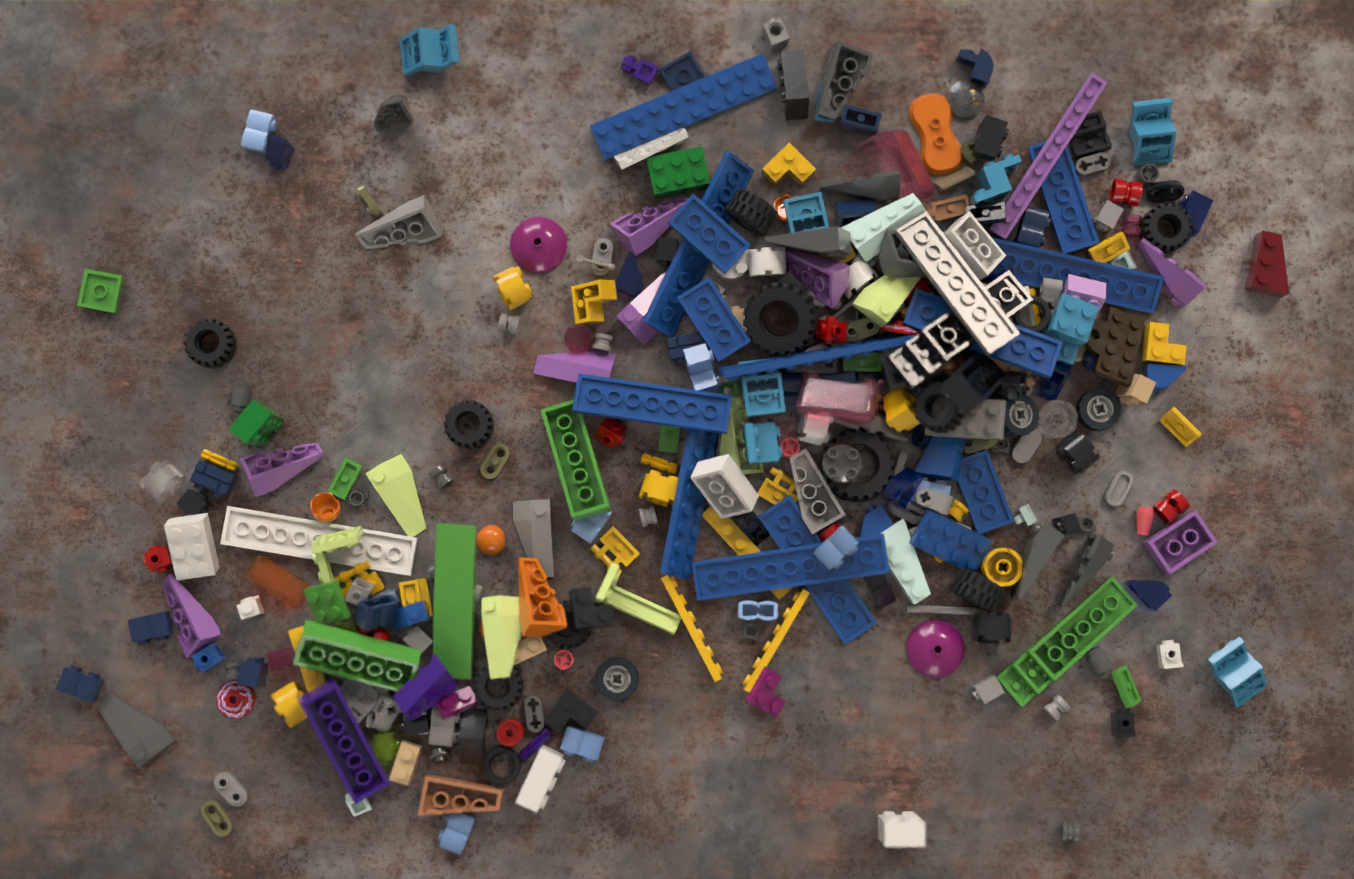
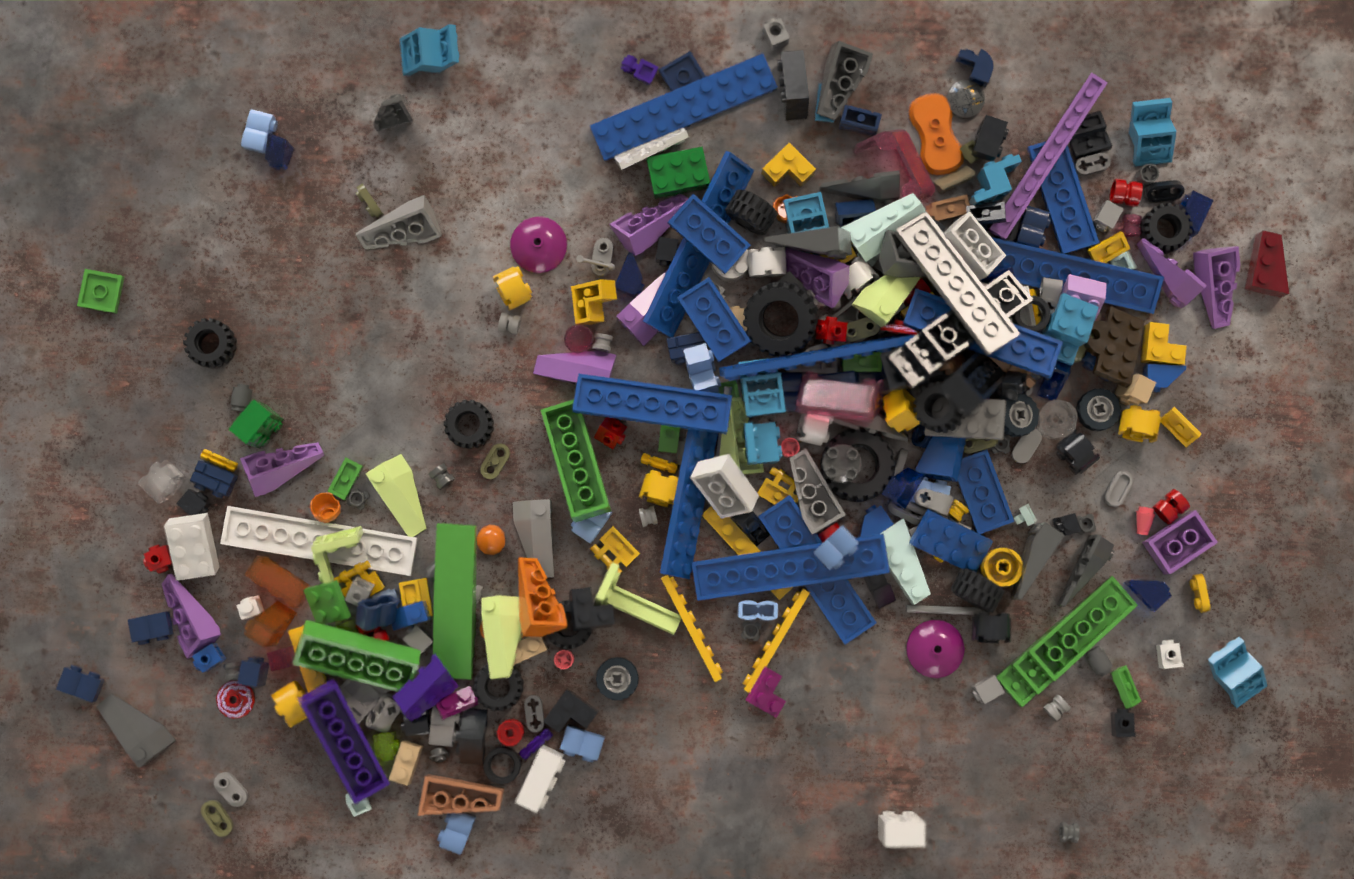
(270, 625): none -> clear orange wedge
(1139, 424): none -> yellow brick
(1201, 598): none -> yellow plate
(1218, 271): none -> medium lavender wedge

